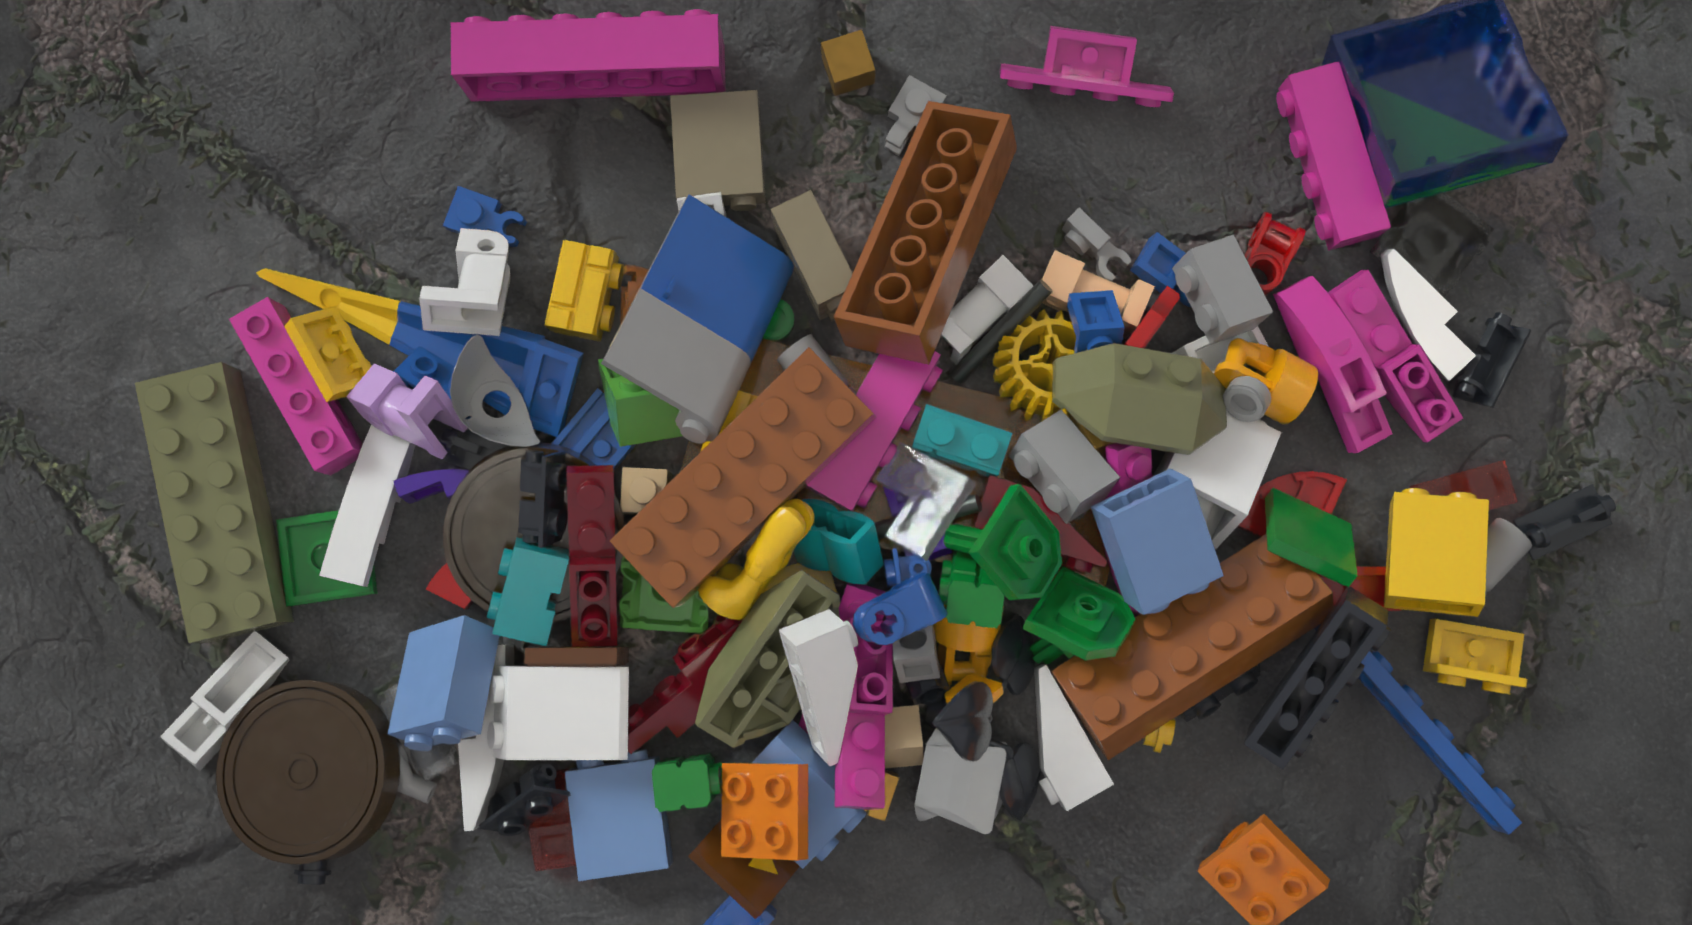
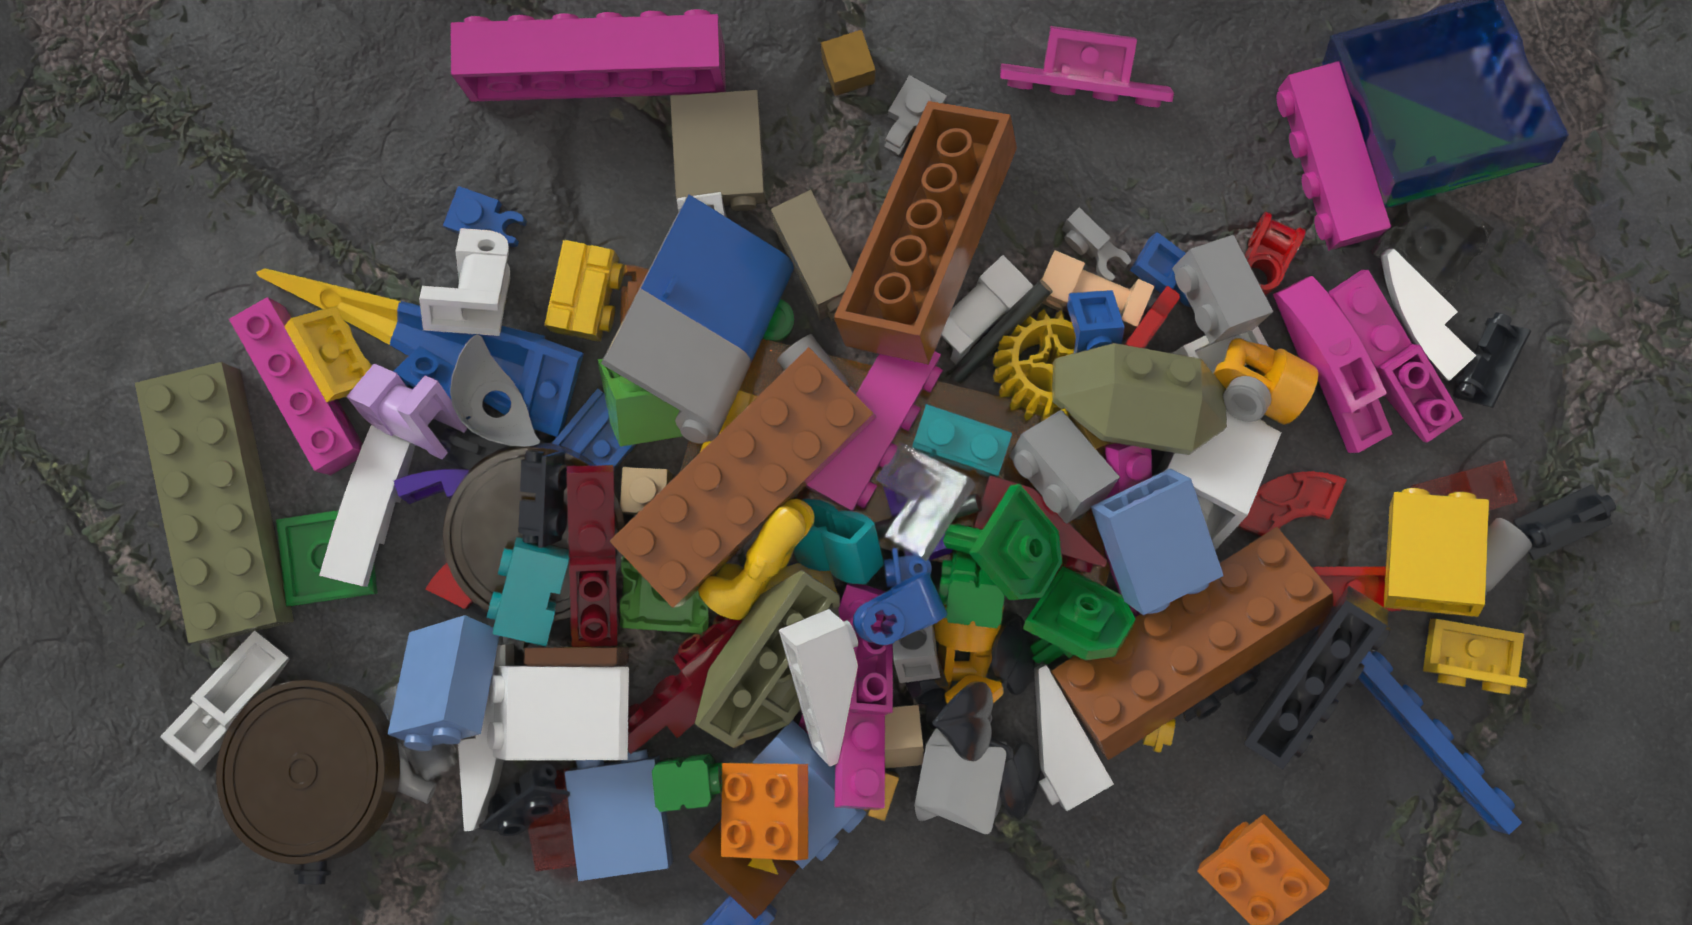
(1310, 537): green tile -> none

